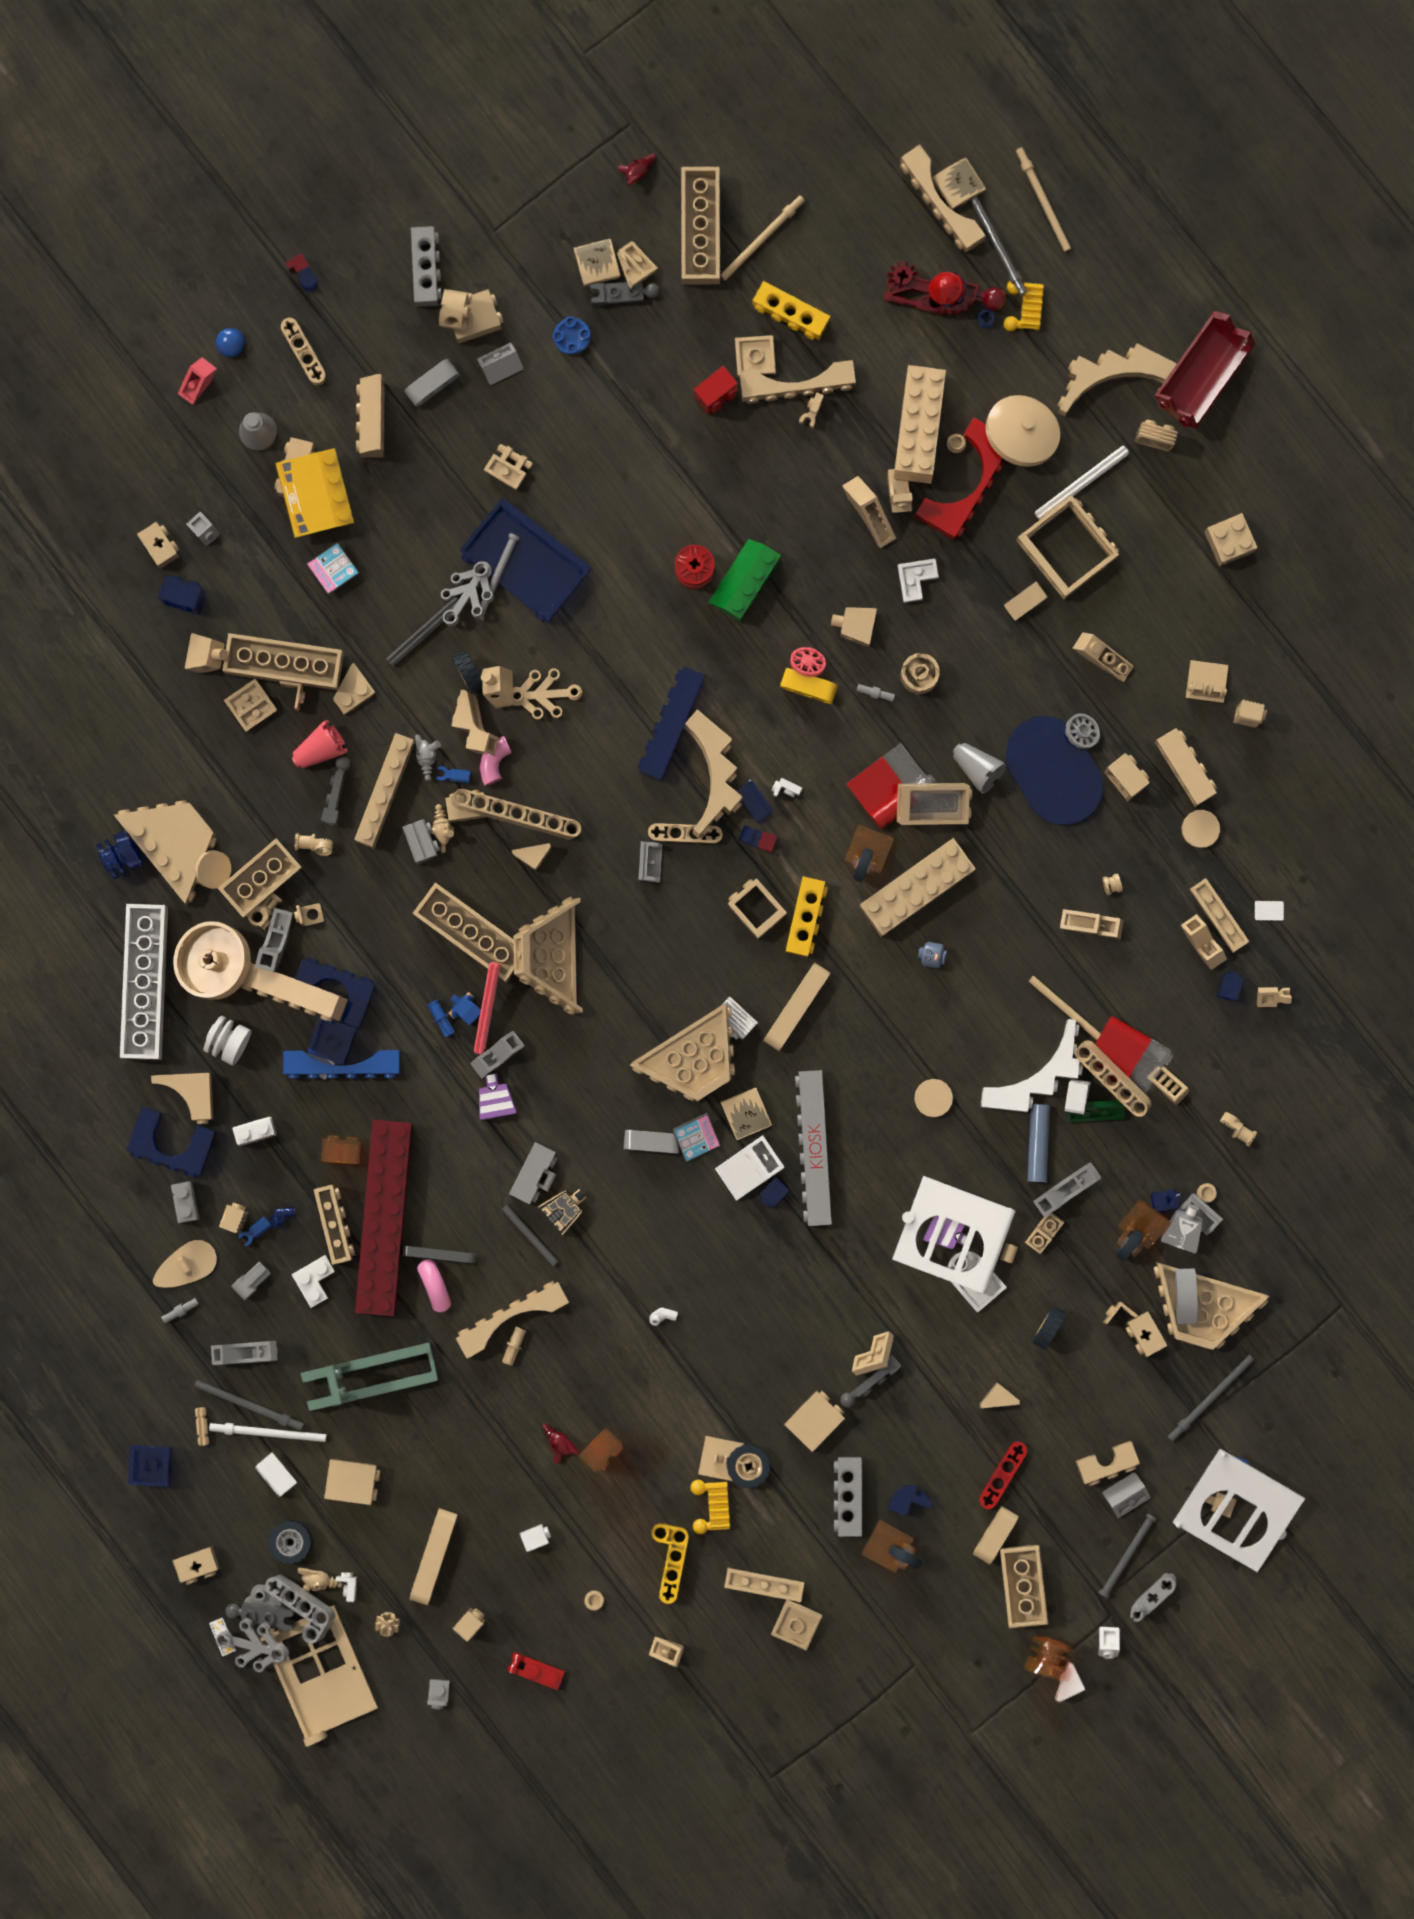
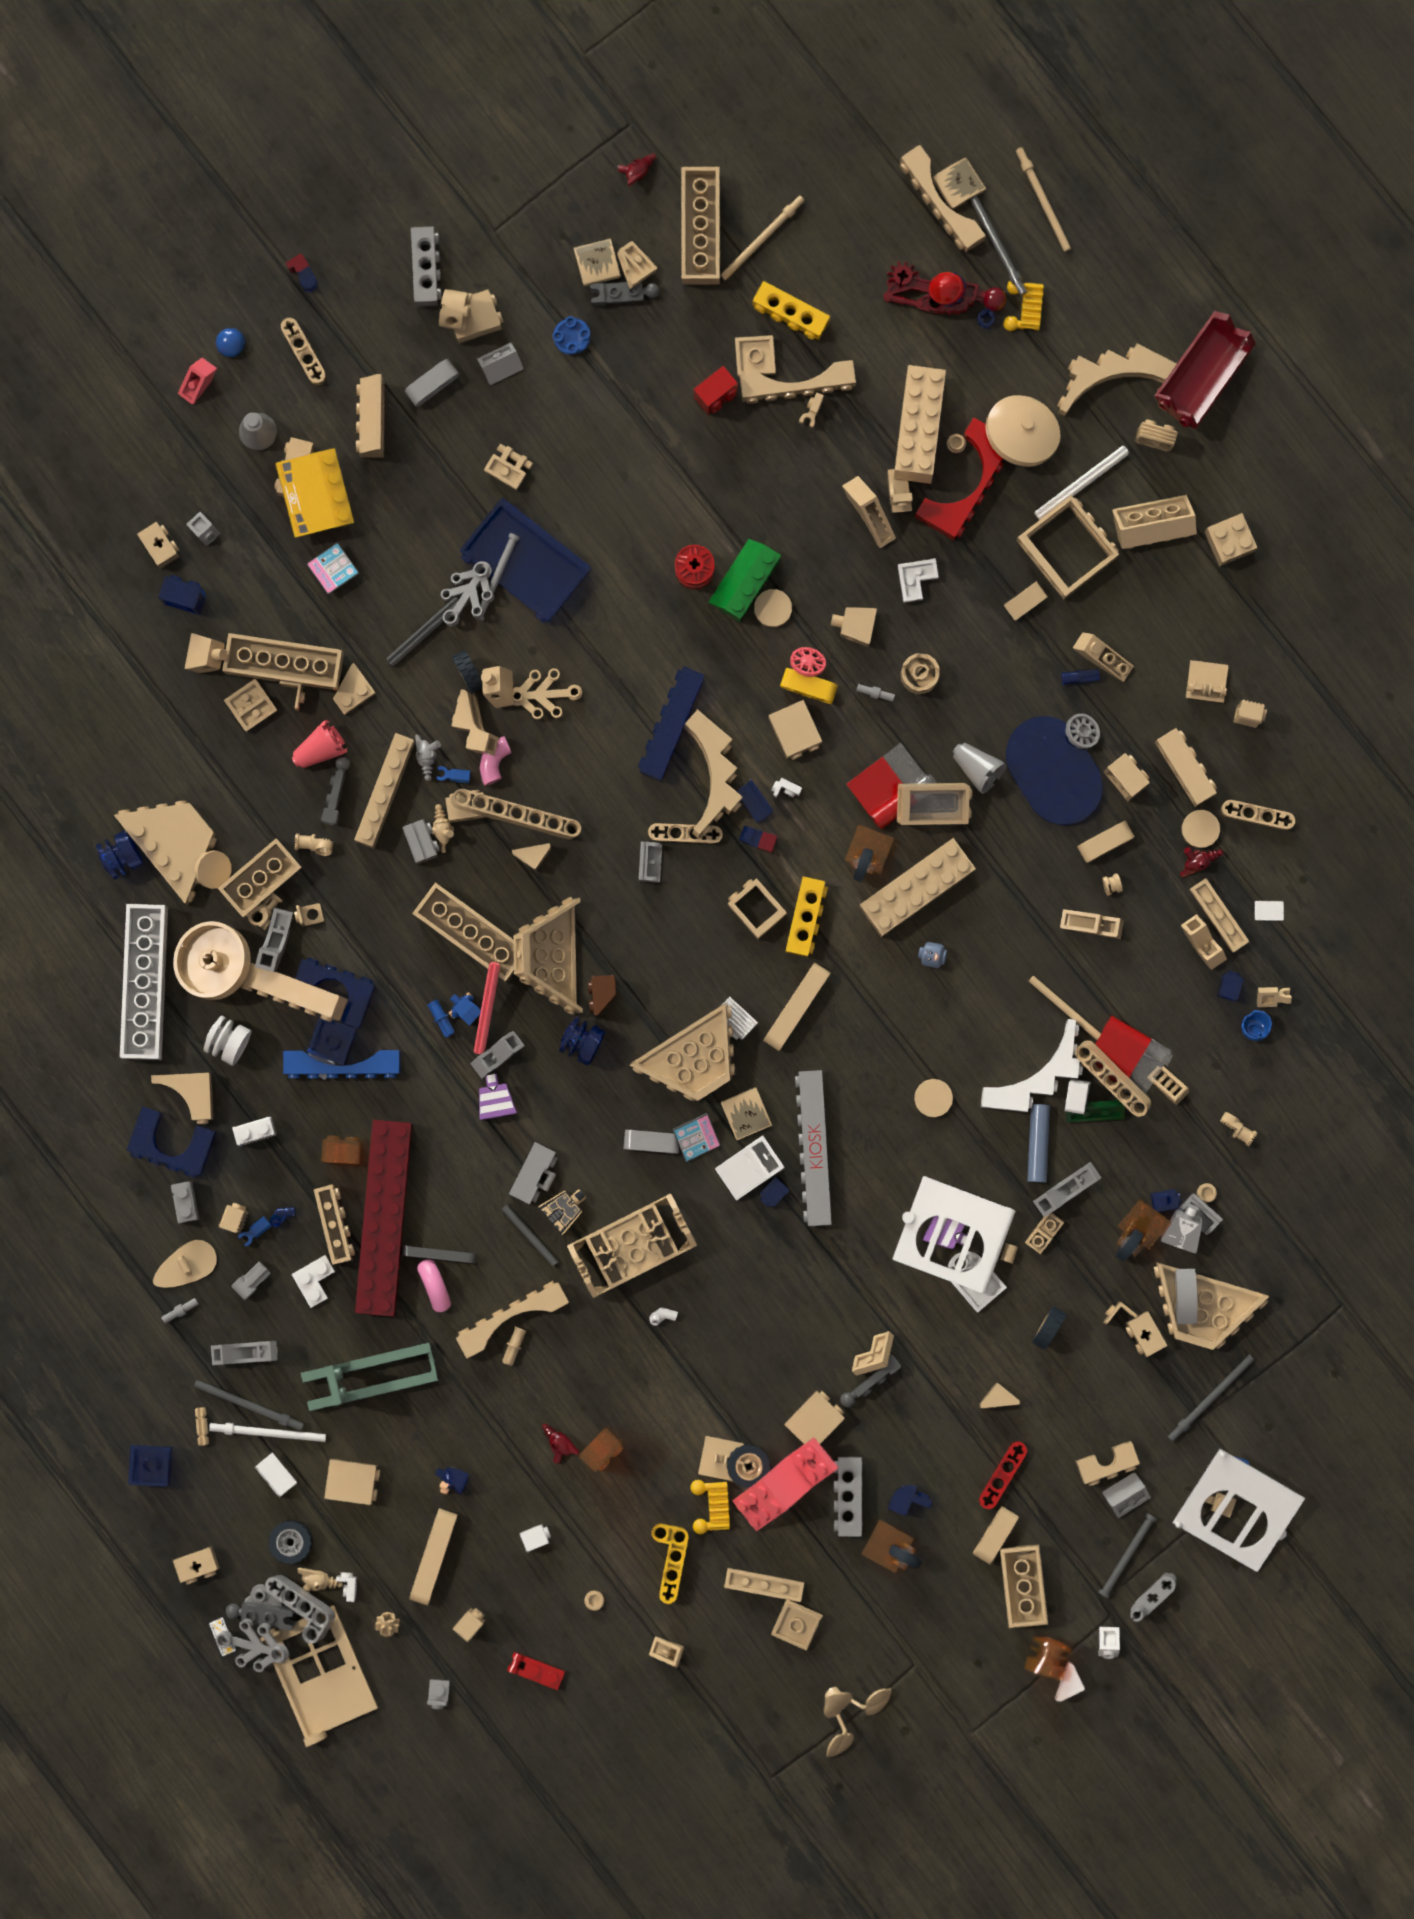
(453, 1479): none -> clear blue piece
(582, 1041): none -> clear blue wheel
(603, 993): none -> reddish brown slope
(631, 1245): none -> tan piece
(772, 608): none -> tan tile
(785, 1484): none -> coral bracket
(795, 730): none -> tan brick
(839, 1700): none -> tan plant
(1080, 676): none -> clear blue axle
(1105, 841): none -> tan beam
(1154, 521): none -> tan slope
(1198, 860): none -> dark red piece
(1256, 1025): none -> blue hair
(1258, 812): none -> tan beam

